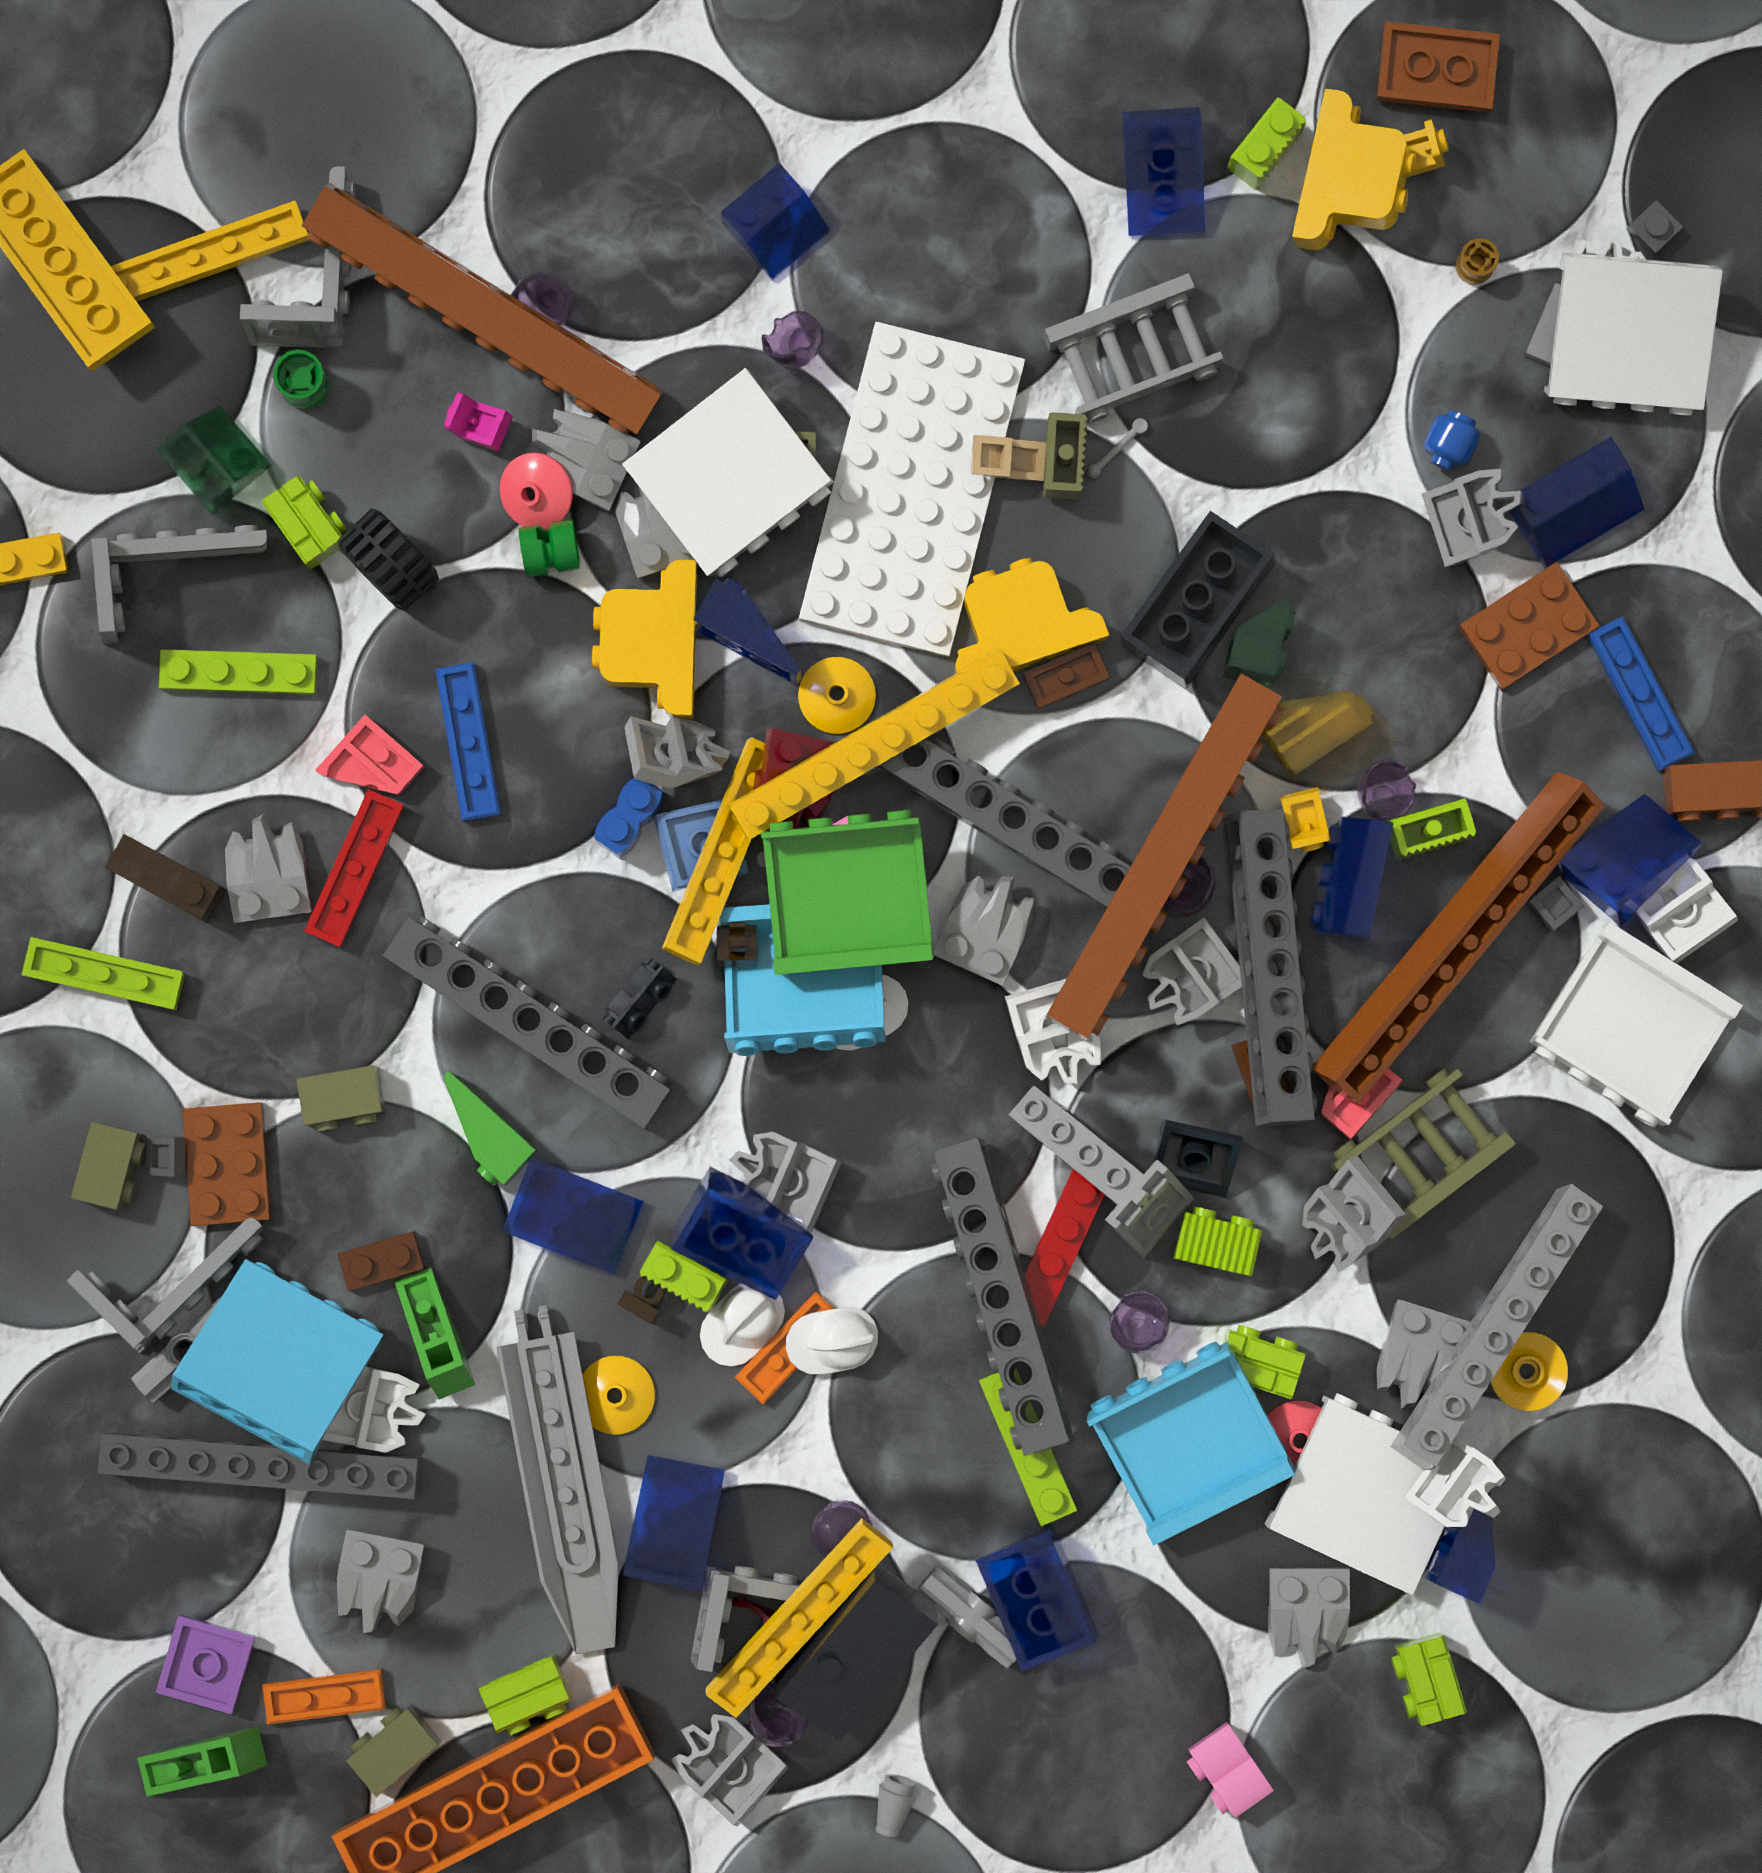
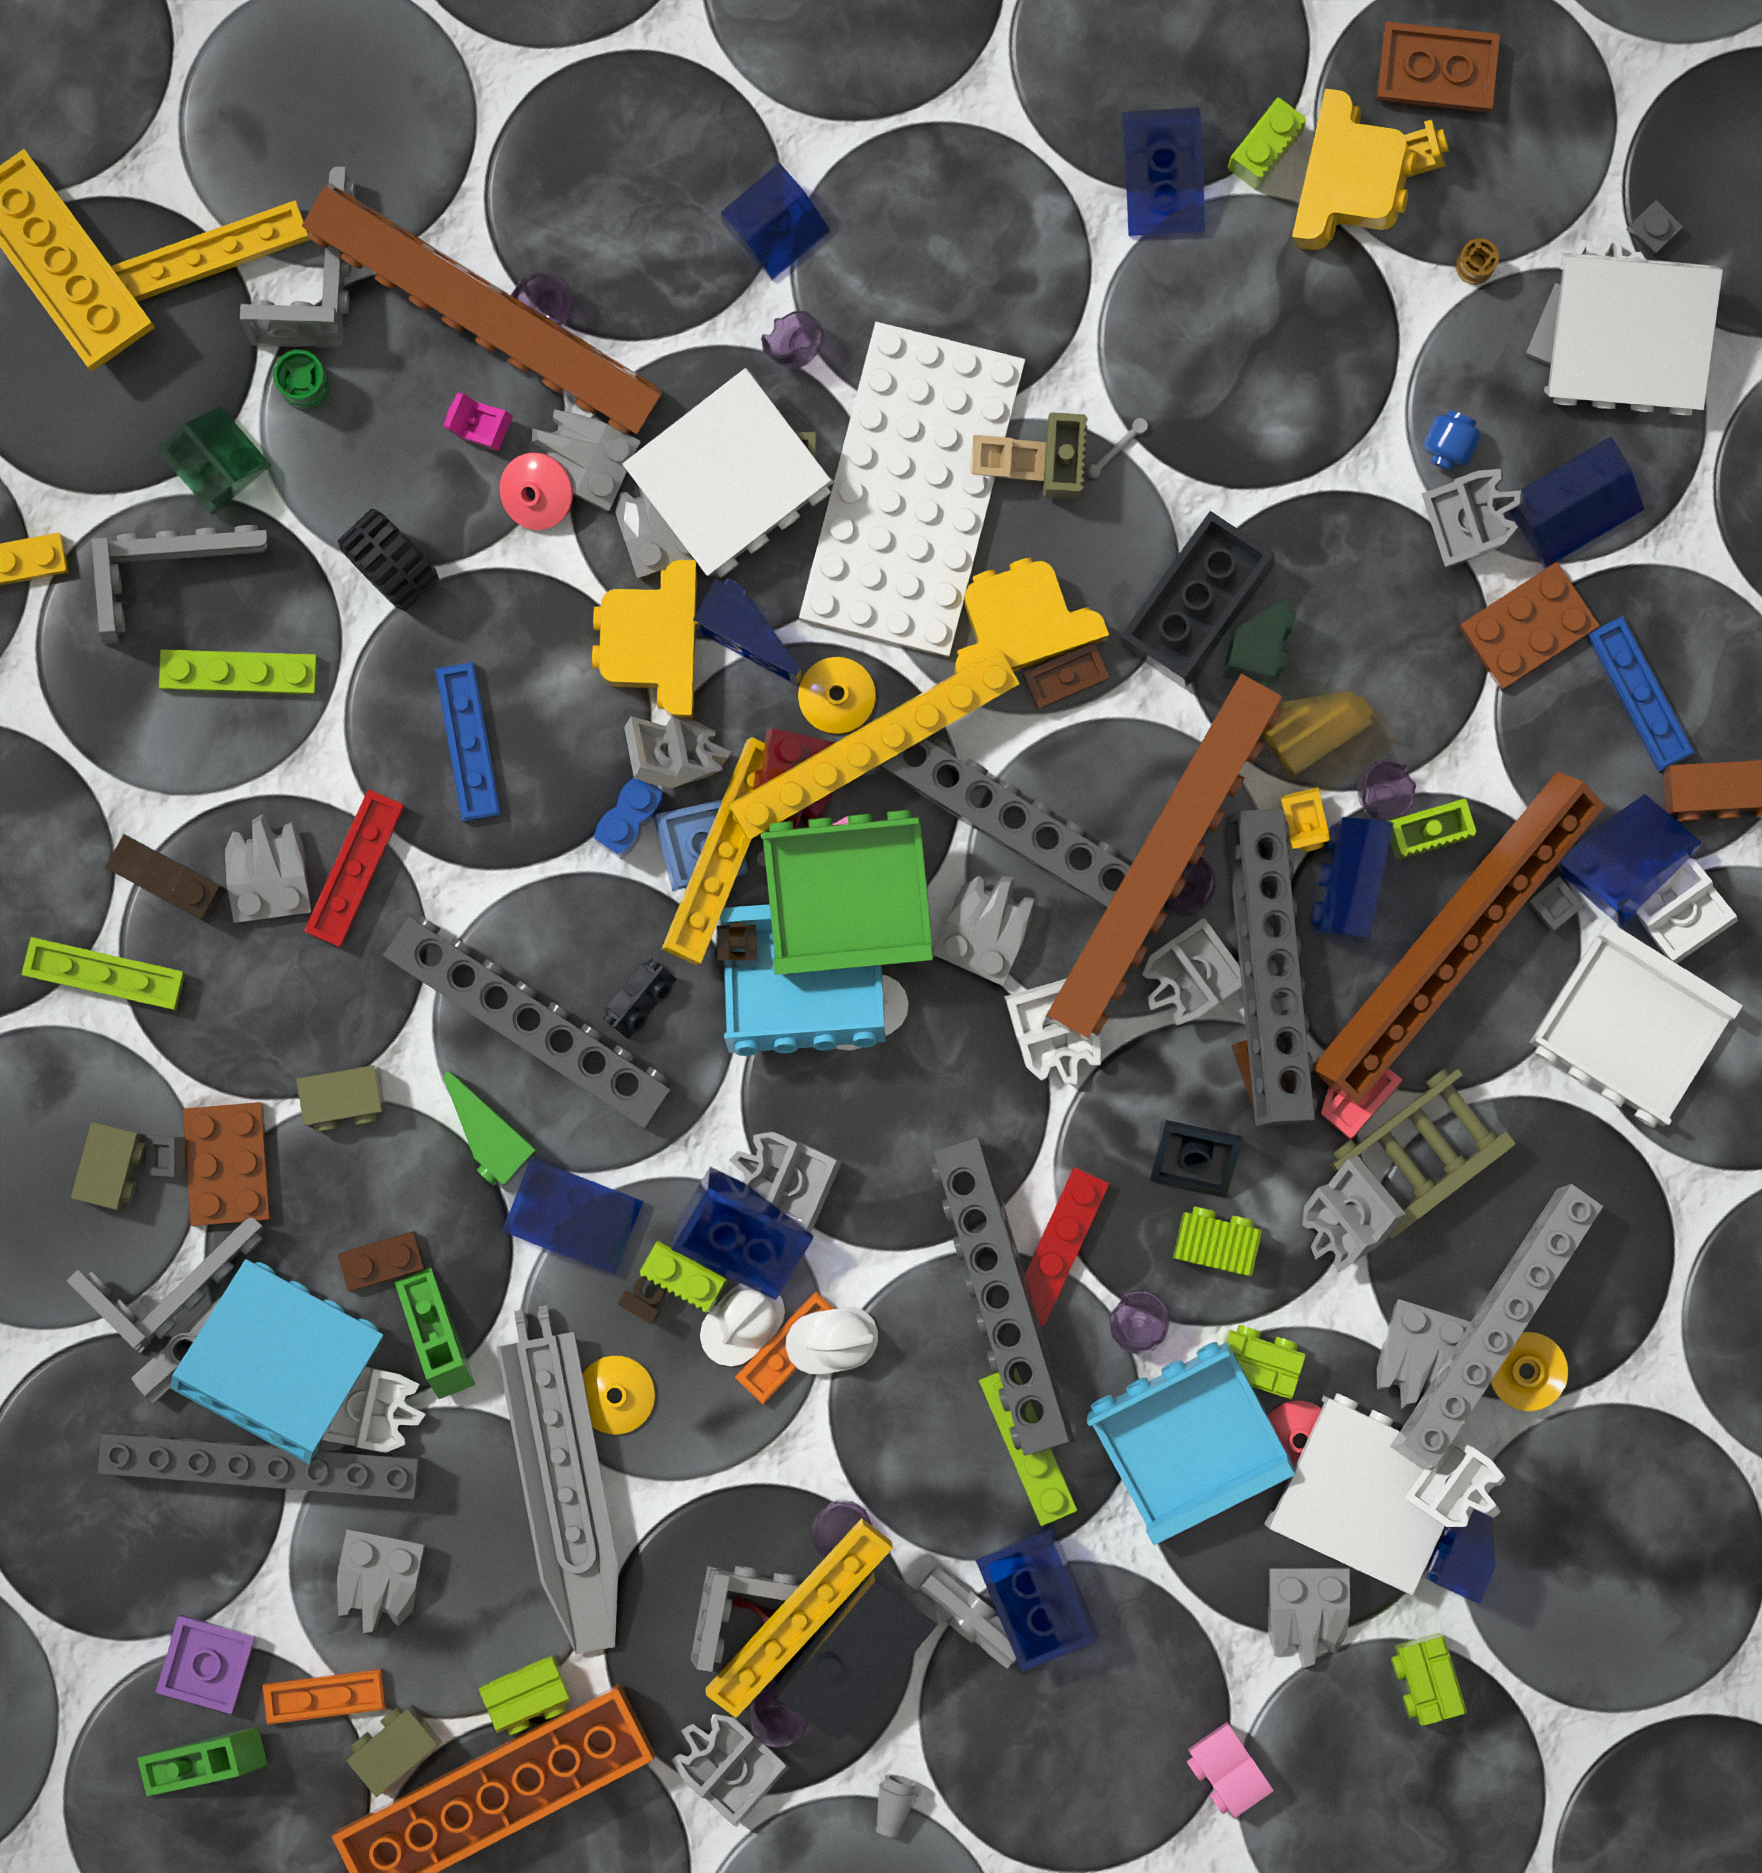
(304, 521): lime brick -> none
(371, 760): coral wing -> none
(549, 548): green wheel -> none
(674, 1522): clear blue slope -> none
(1138, 310): light grey fence -> none
(1144, 1202): light grey bracket -> none

